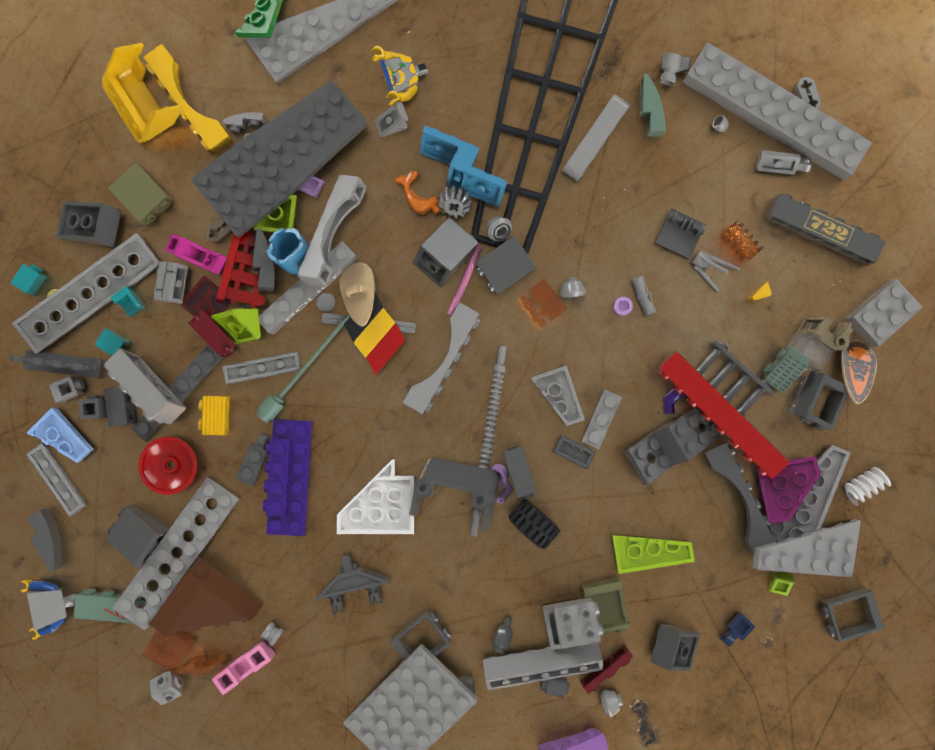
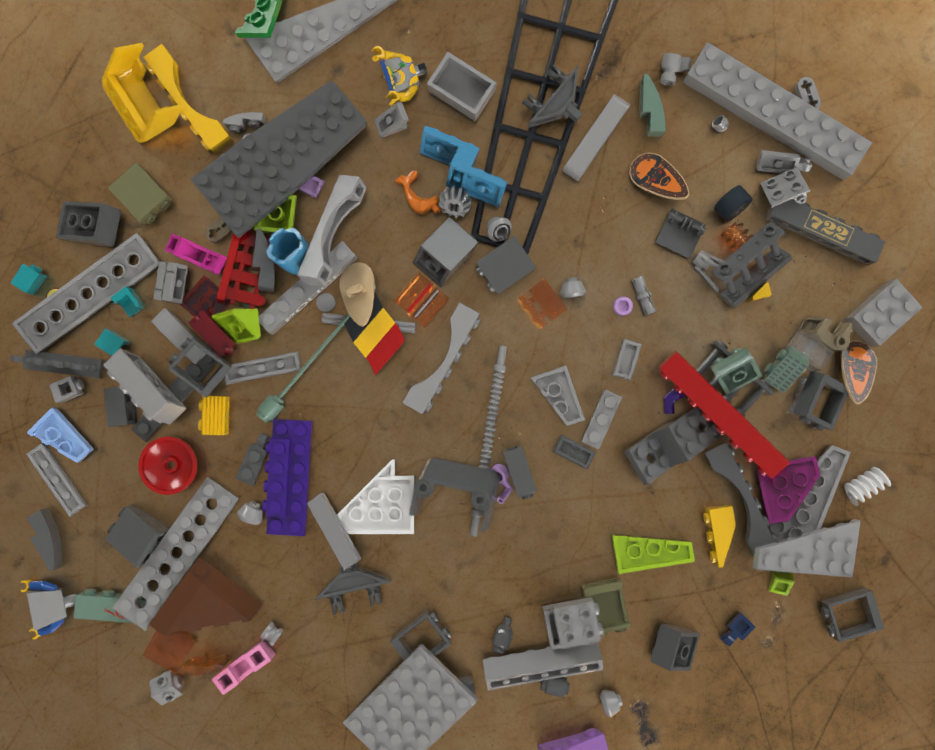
(92, 408): dark grey brick -> none
(177, 333): none -> light grey slope
(213, 381): none -> dark grey window
(251, 513): none -> light grey cone
(334, 531): none -> light grey tile
(421, 299): none -> clear orange slope
(461, 86): none -> light grey piece
(465, 279): bright pink bar -> none
(534, 524): black tyre -> none
(560, 103): none -> dark grey connector
(618, 659): dark red plate -> none
(627, 359): none -> light grey tile
(658, 177): none -> shield
(721, 529): none -> yellow slope
(733, 203): none -> black wheel
(736, 370): none -> sand green brick
(760, 272): none -> dark grey fence
(786, 187): none -> light grey hinge

